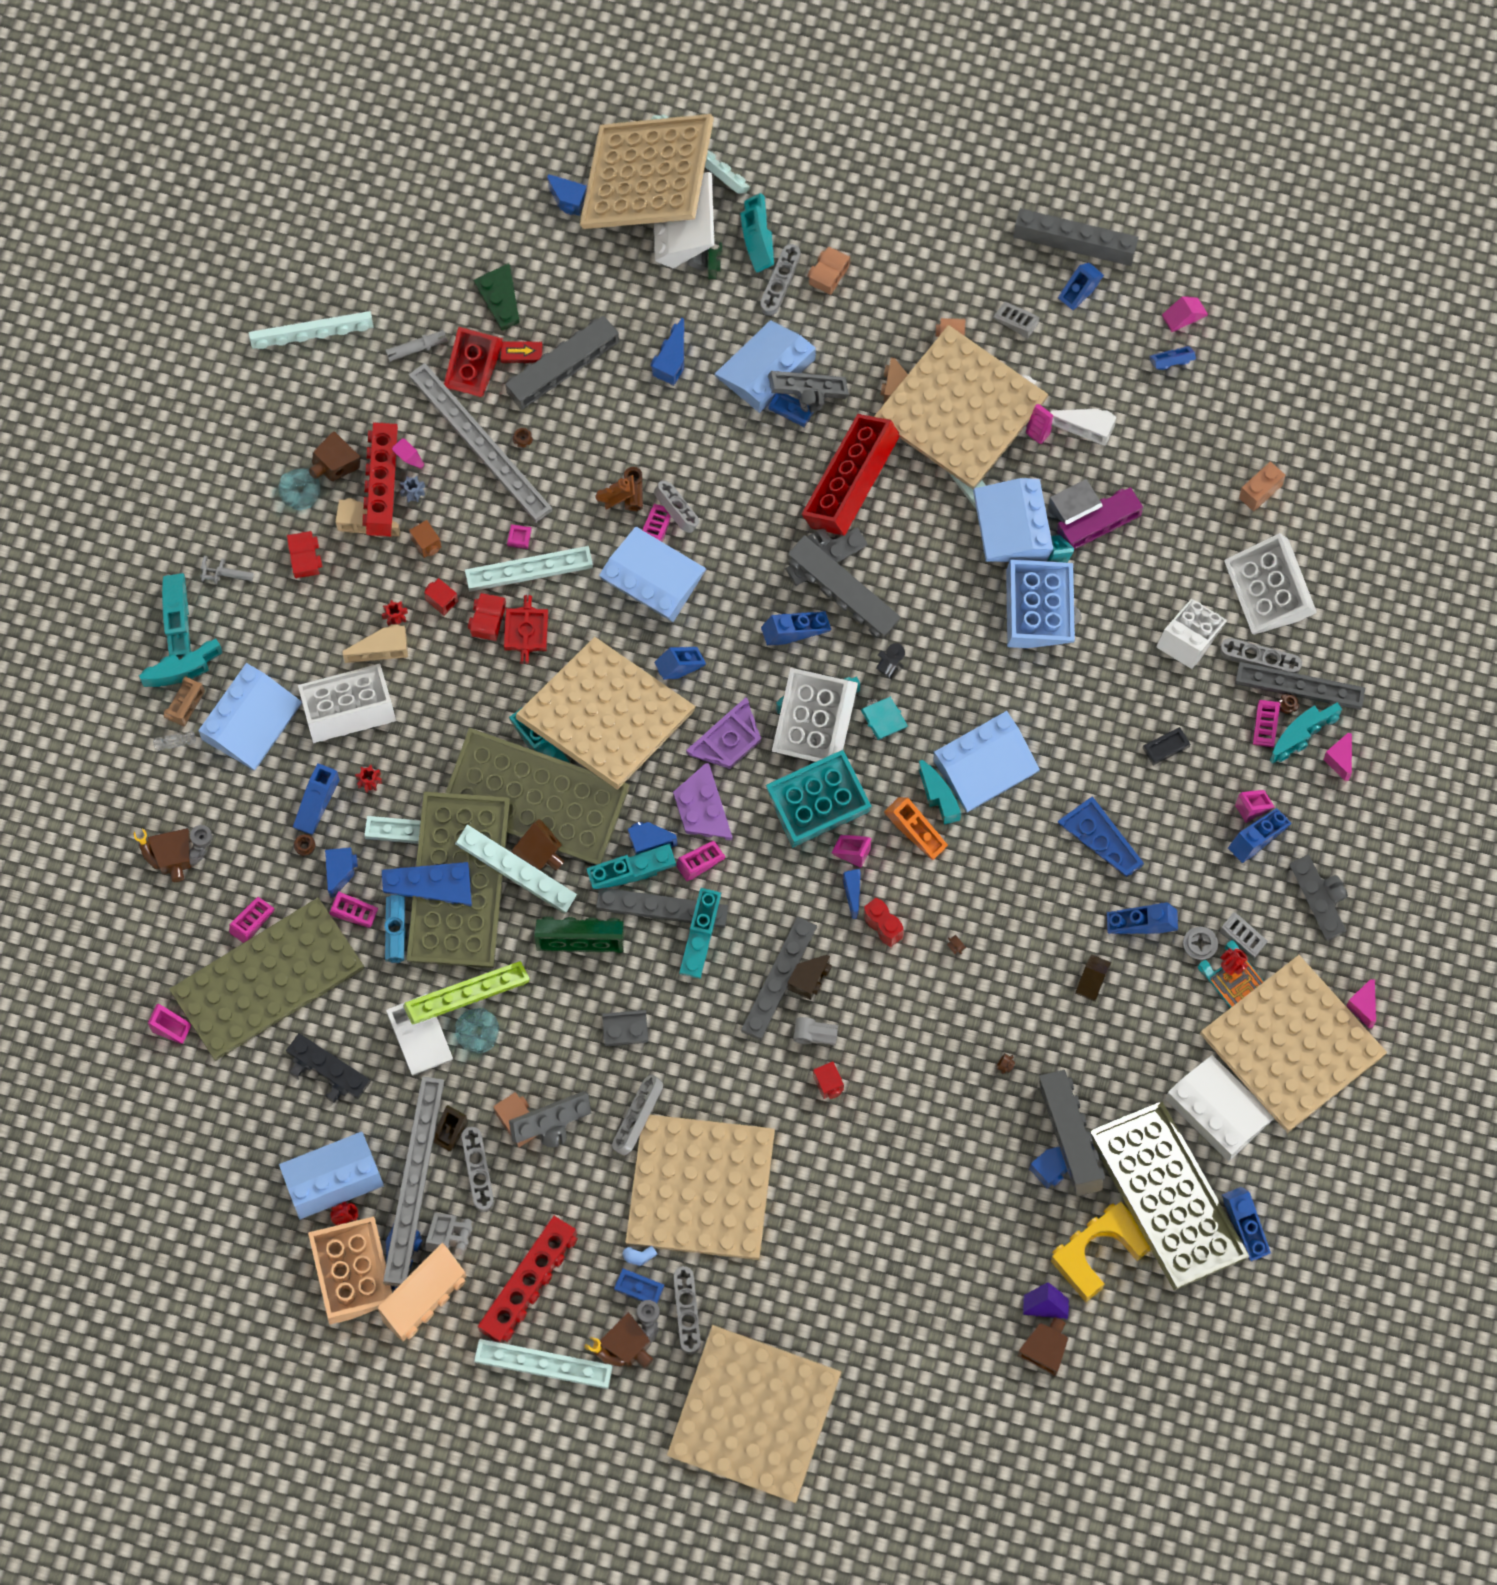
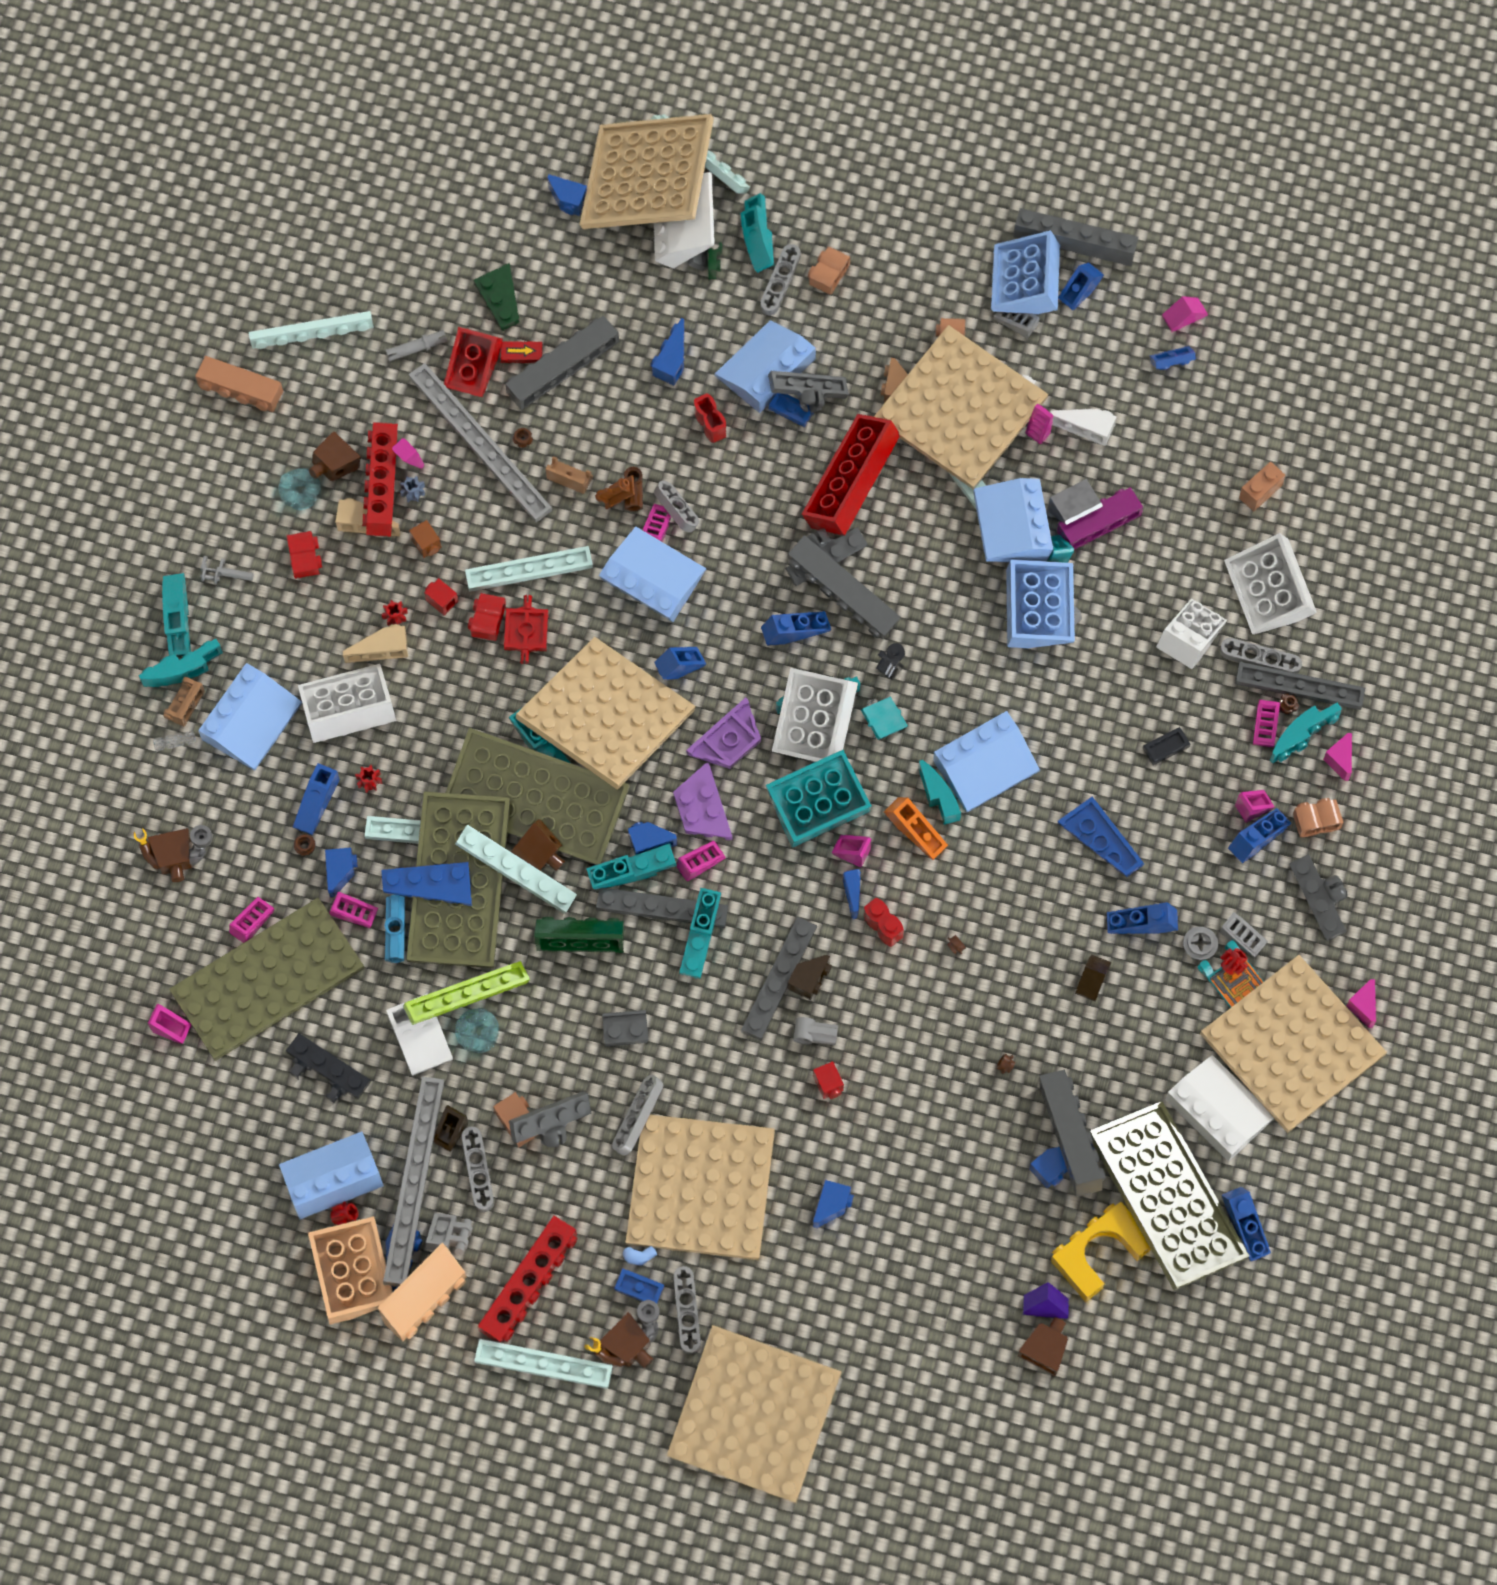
(239, 384): none -> nougat brick
(519, 536): dark pink tile -> none
(568, 476): none -> medium nougat hinge
(710, 418): none -> red brick
(832, 1202): none -> blue slope
(1026, 274): none -> light blue slope
(1318, 817): none -> nougat brick

